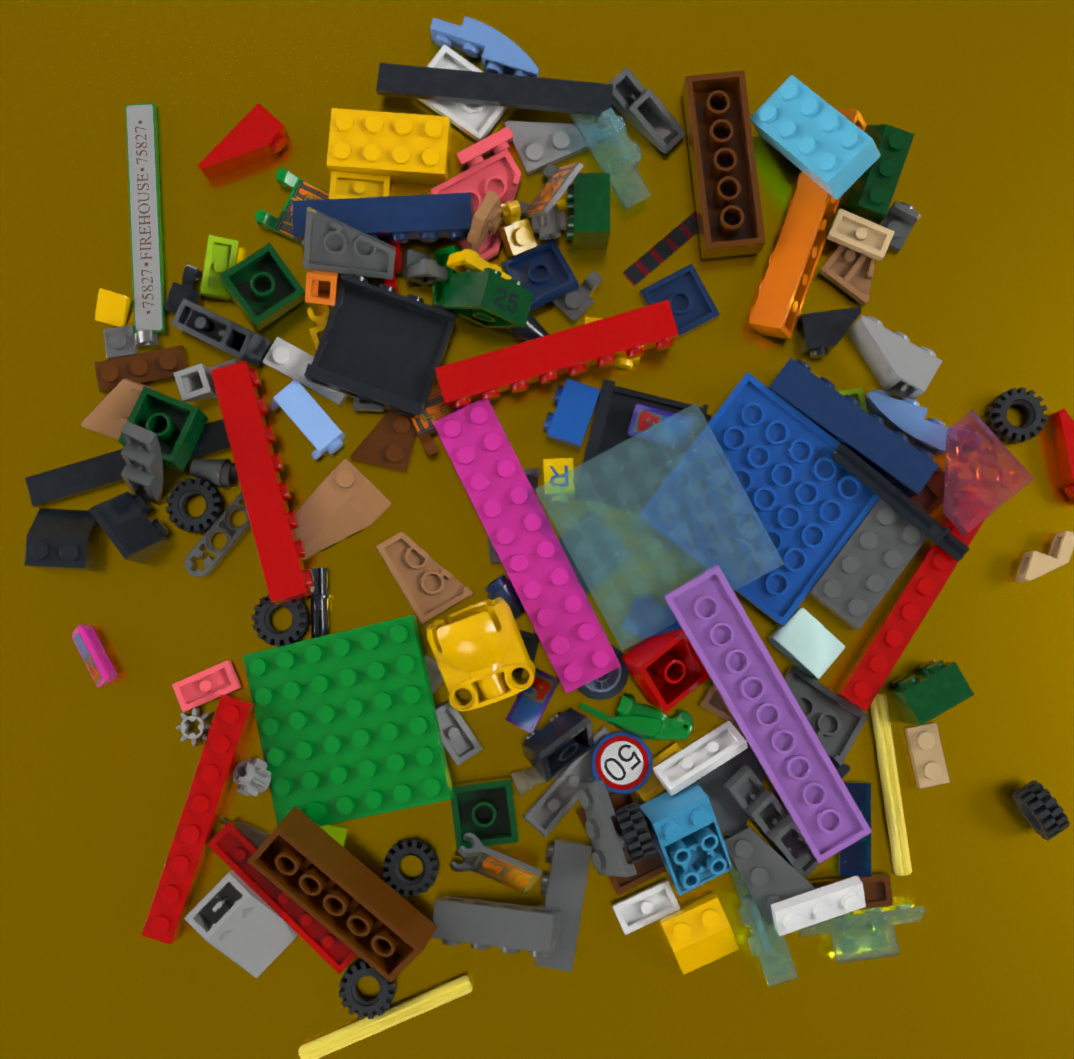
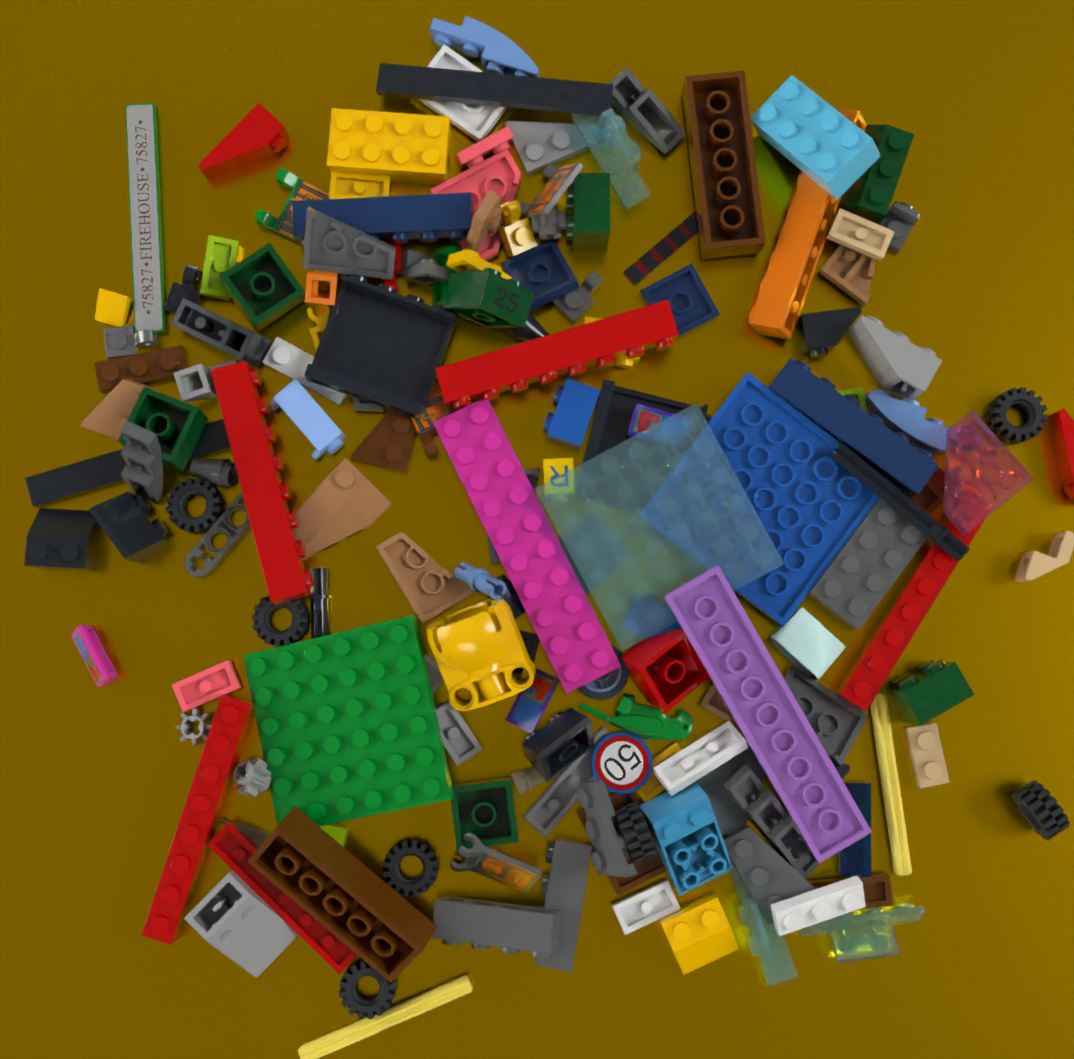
(480, 580): none -> medium blue pin

